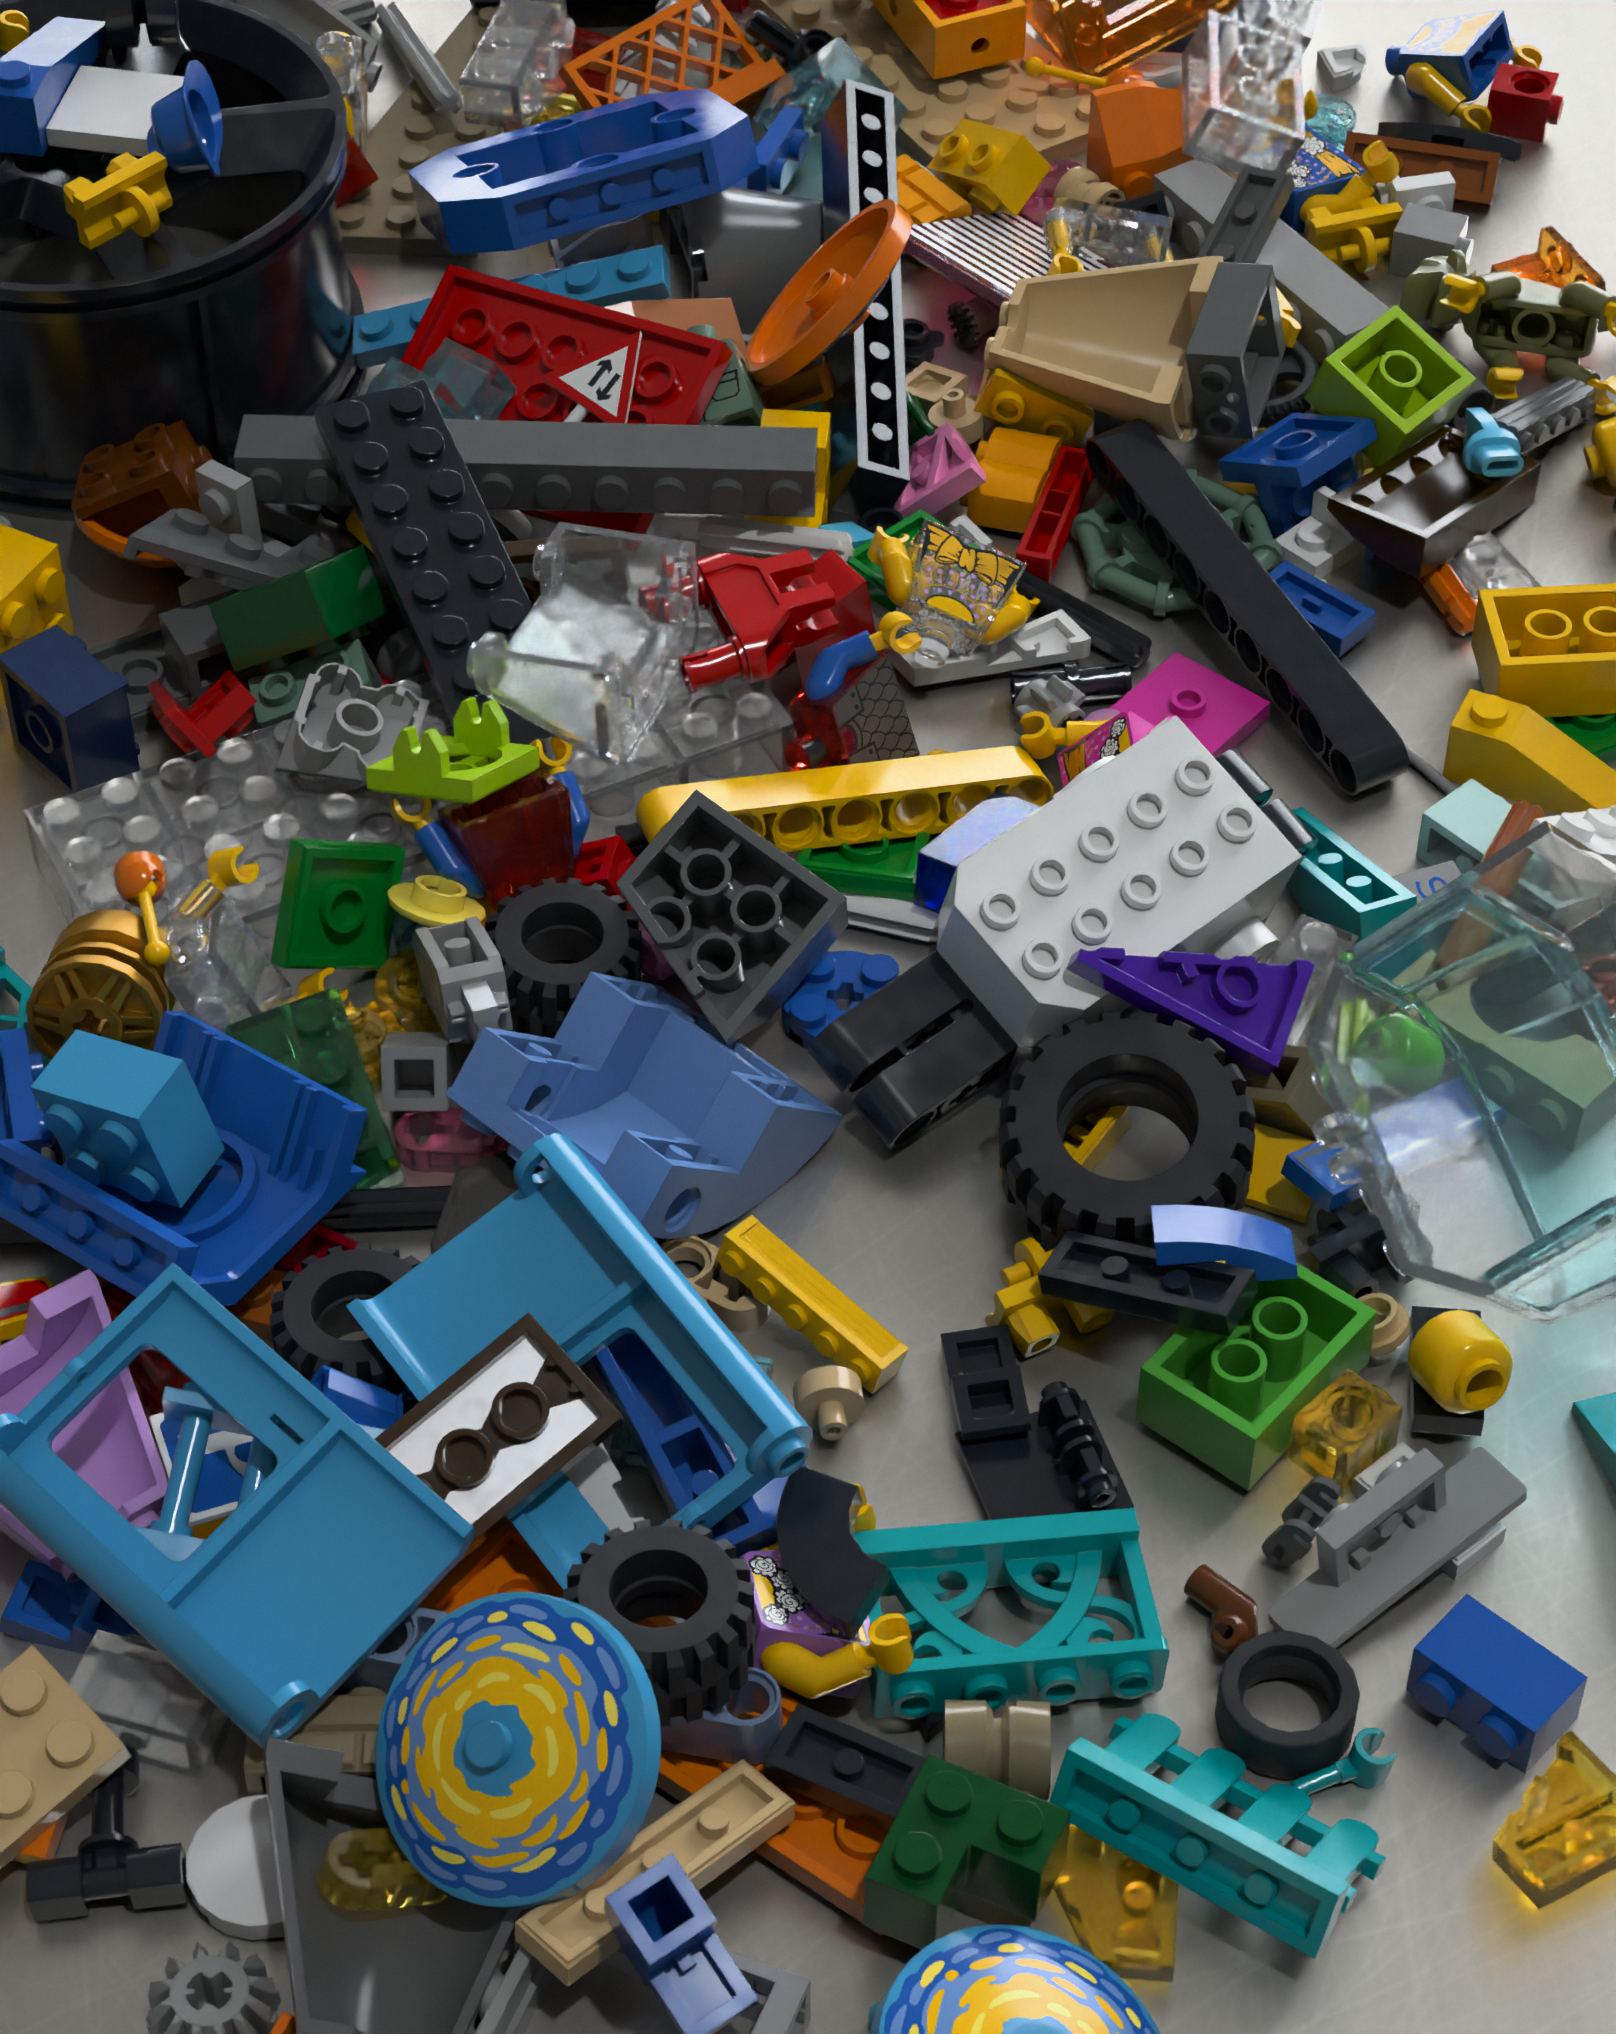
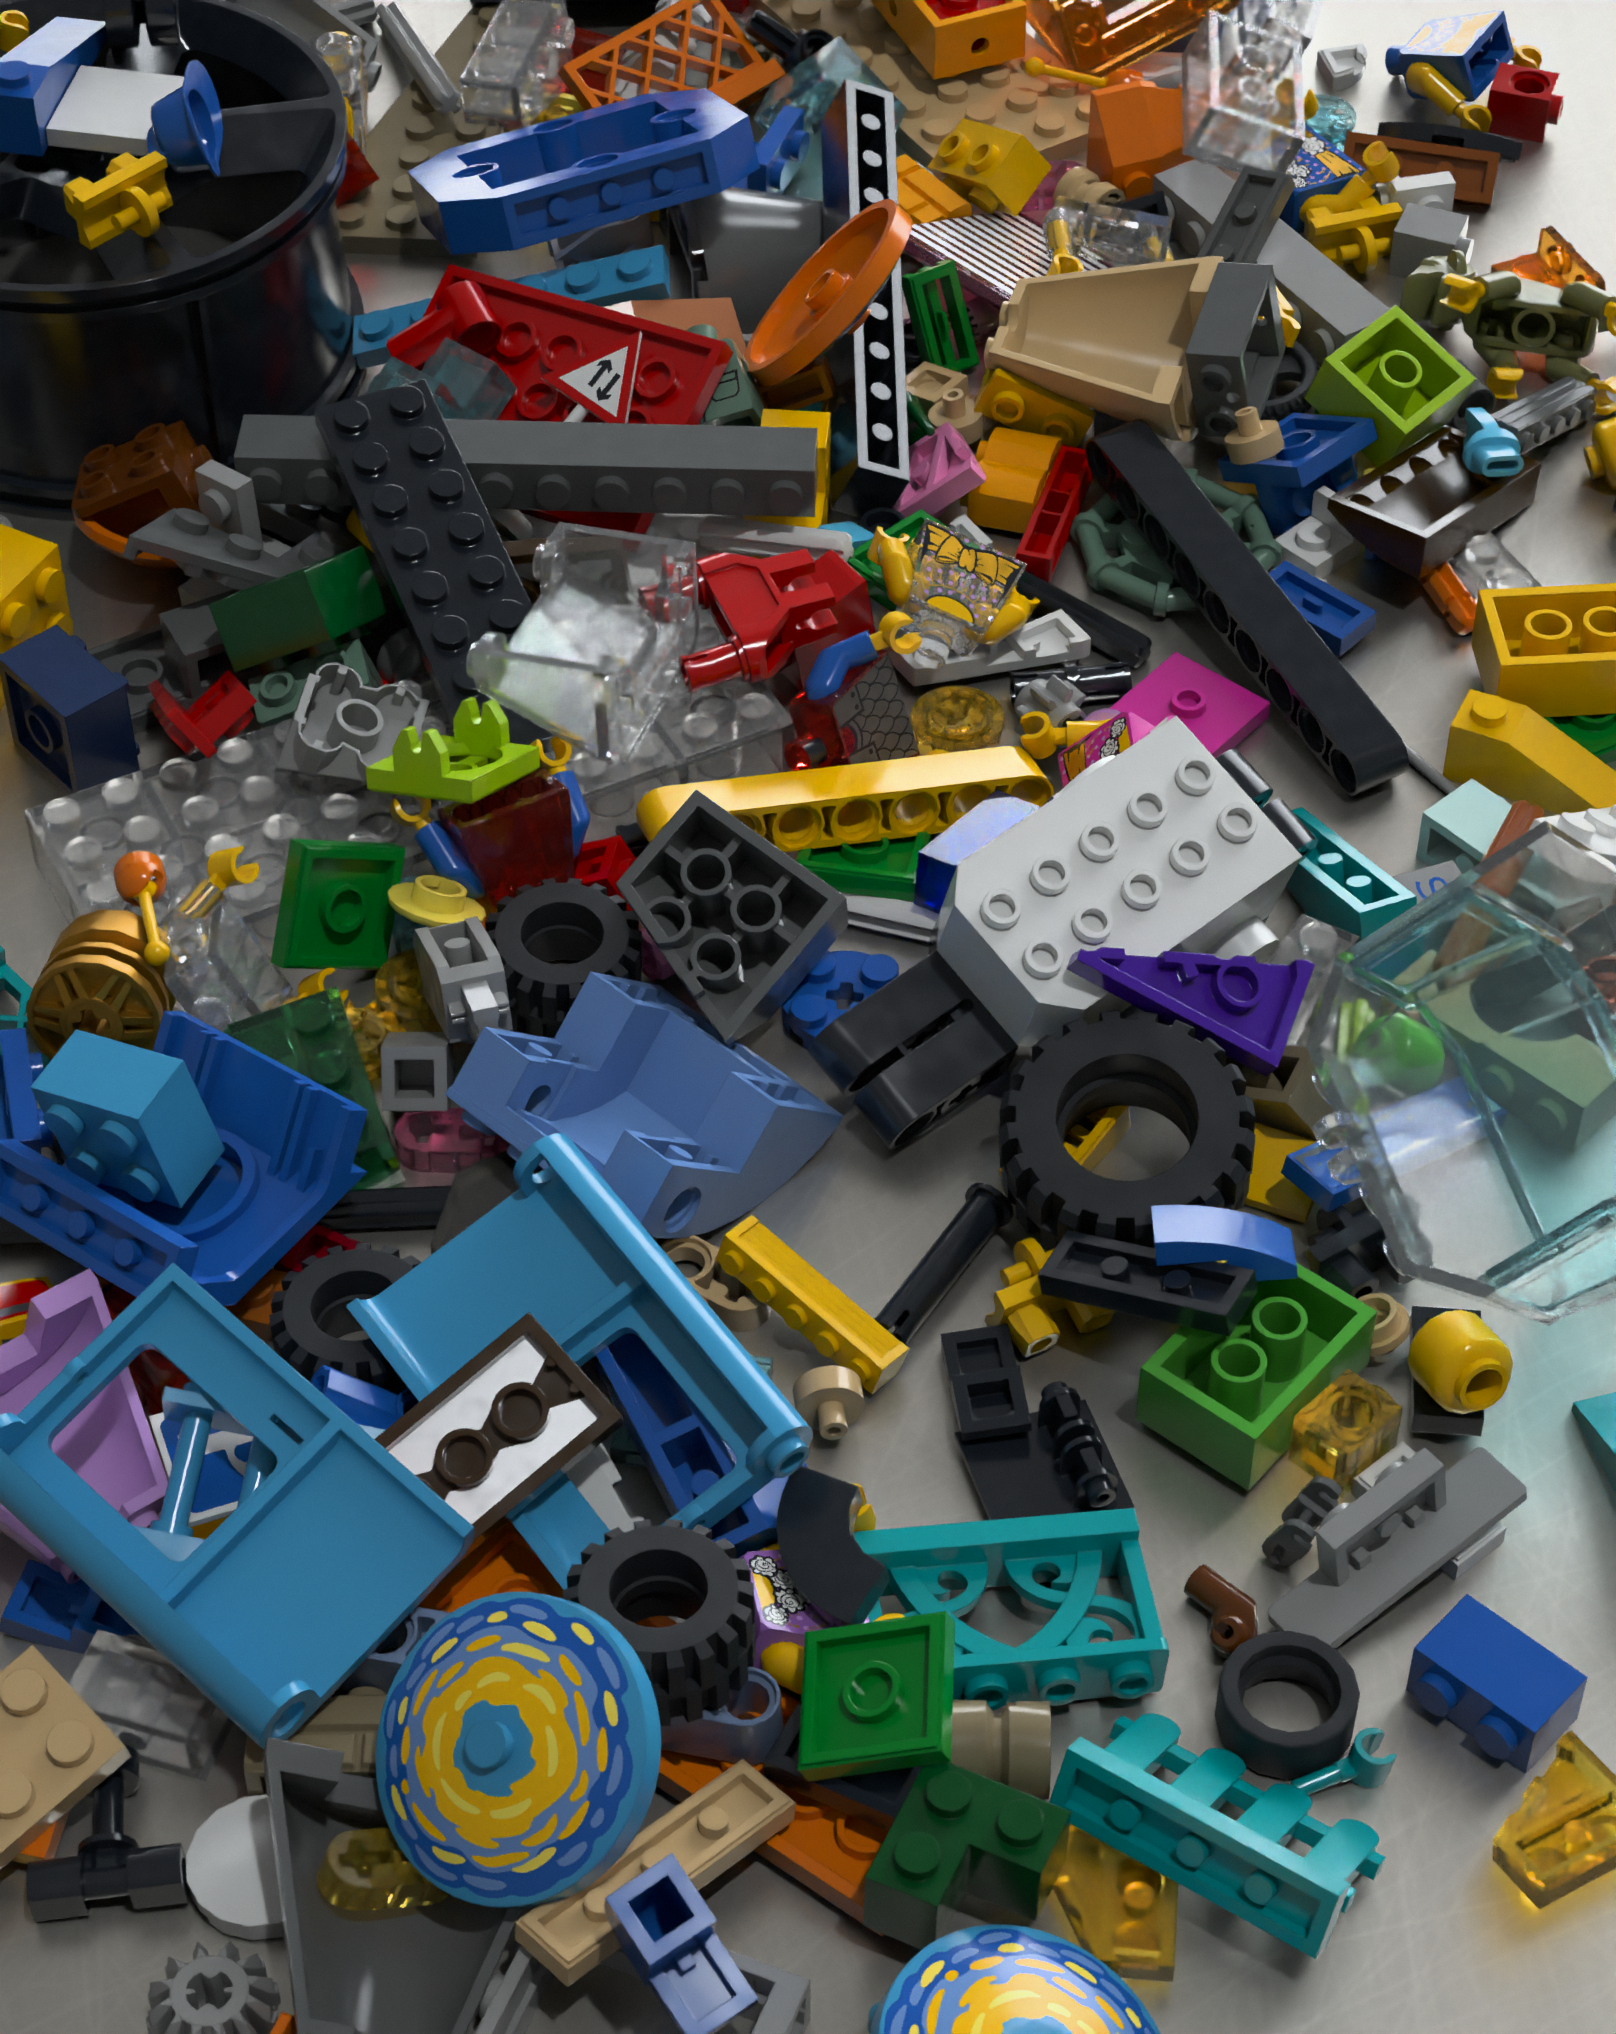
(460, 315): none -> red piece
(877, 1696): none -> green tile
(931, 322): none -> green tile
(945, 1260): none -> black pin
(948, 707): none -> clear yellow gear
(1253, 438): none -> tan tile

